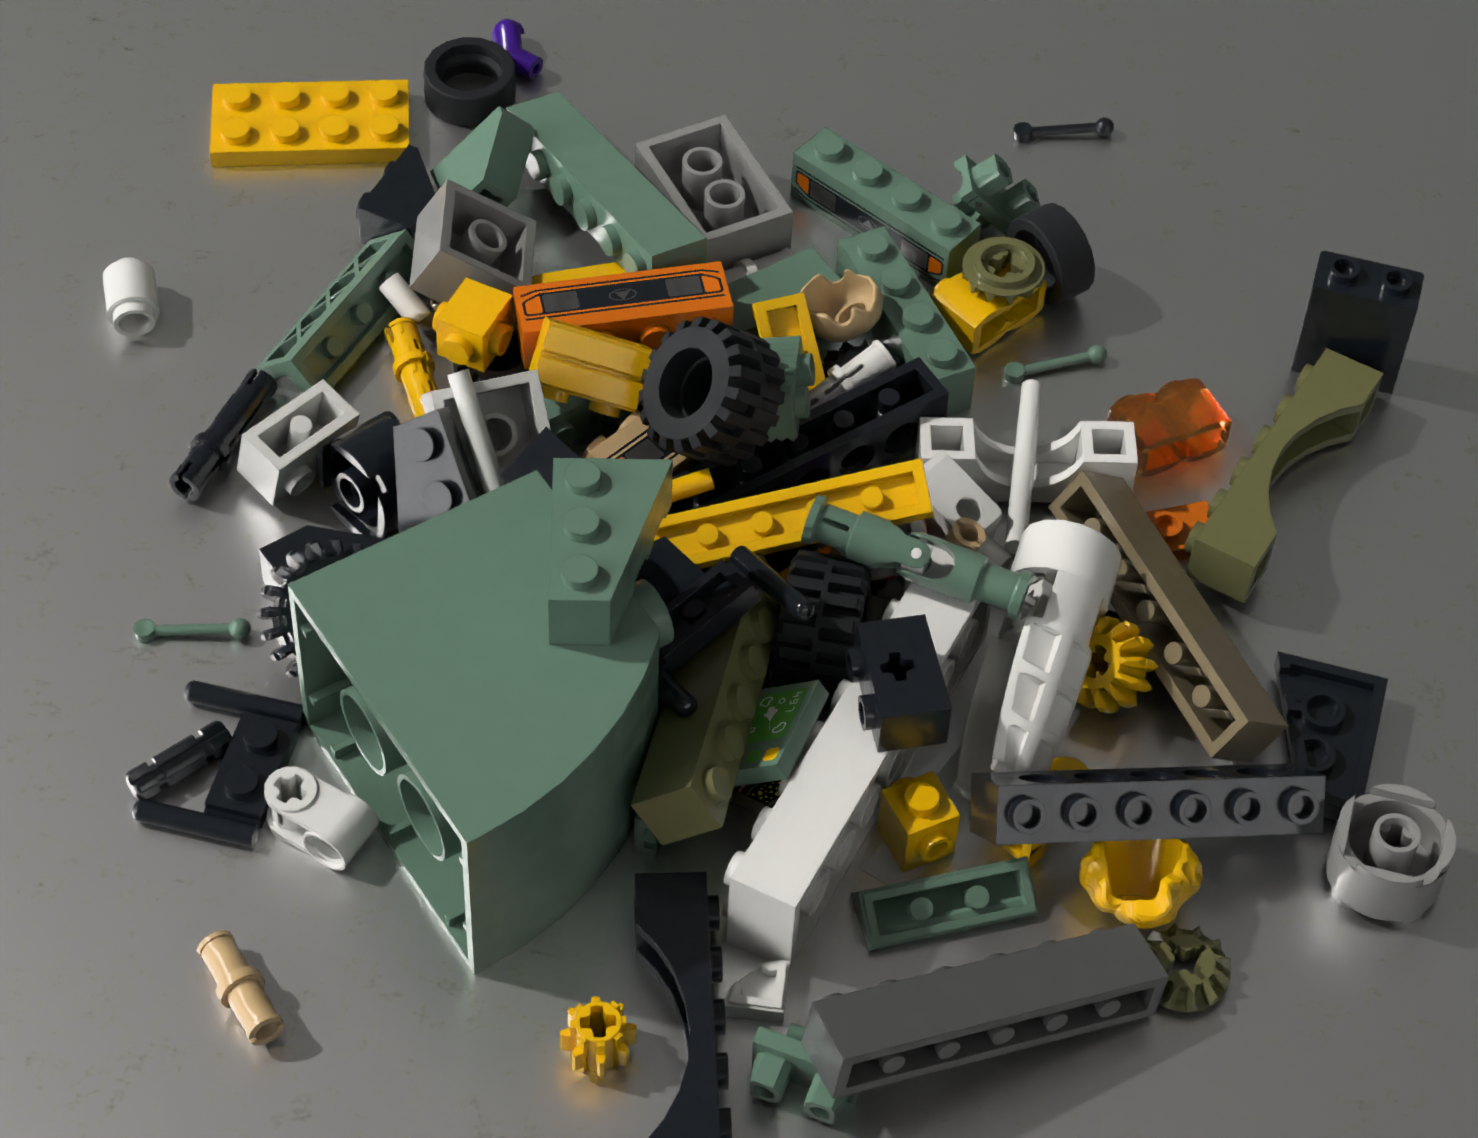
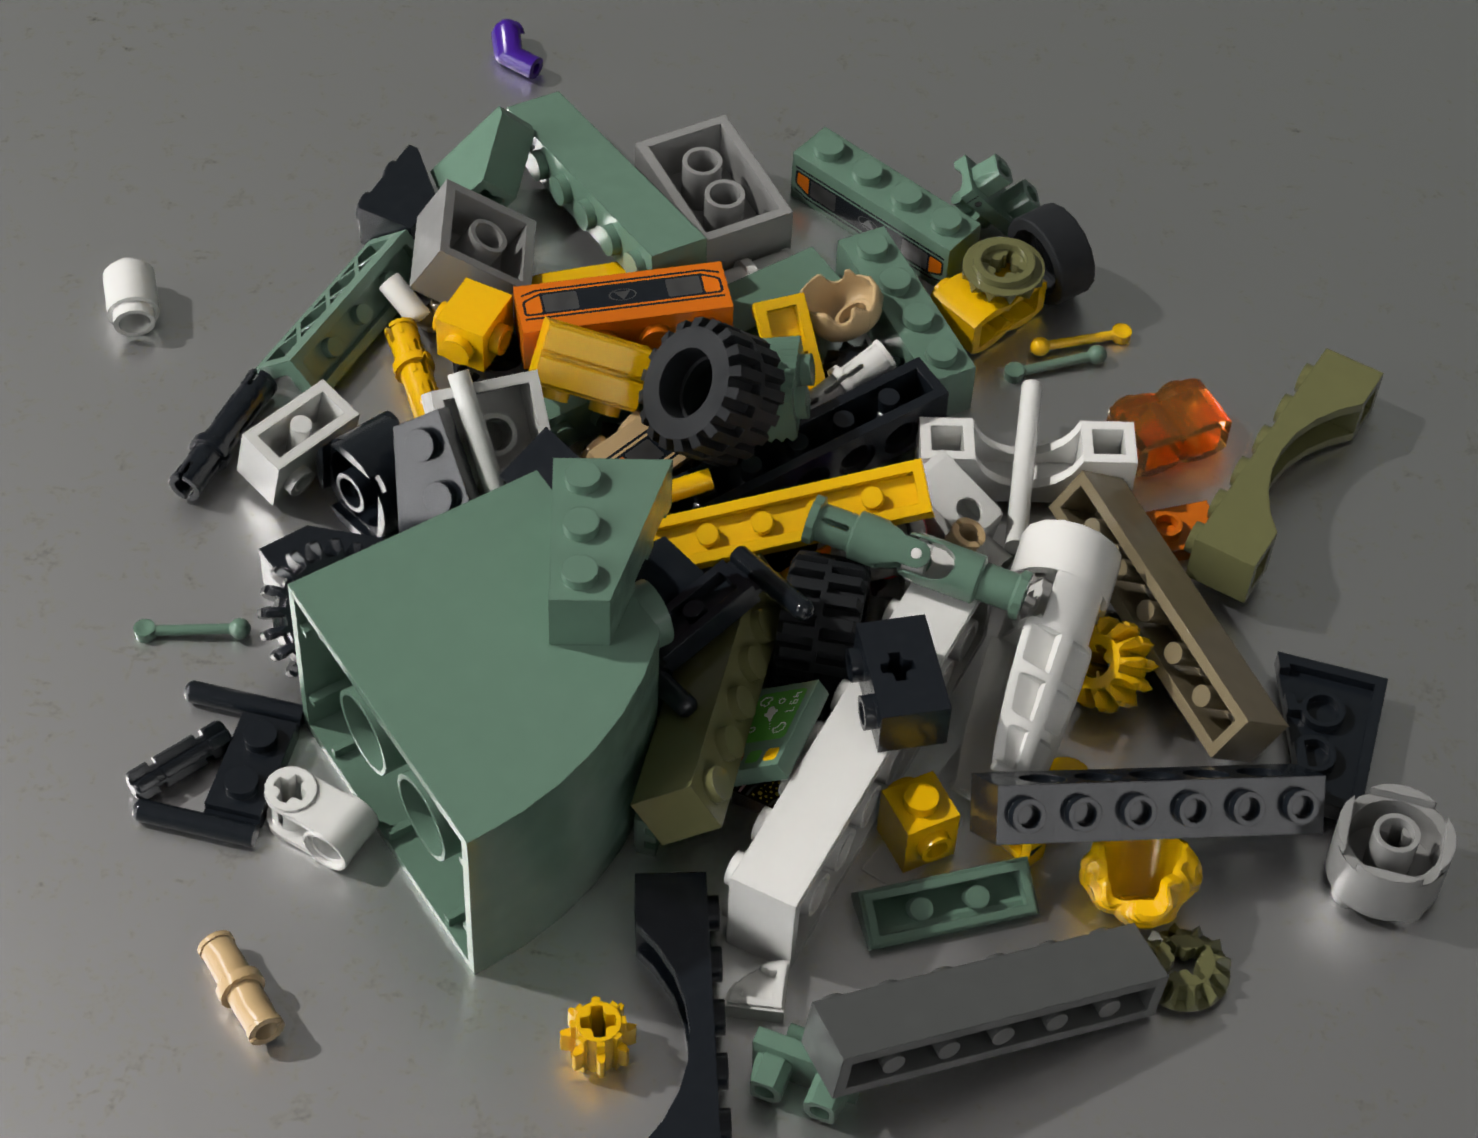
(309, 122): yellow plate -> none
(468, 56): black tyre -> none
(1024, 131): black hinge -> none
(1119, 334): none -> yellow hinge
(1360, 313): black panel -> none

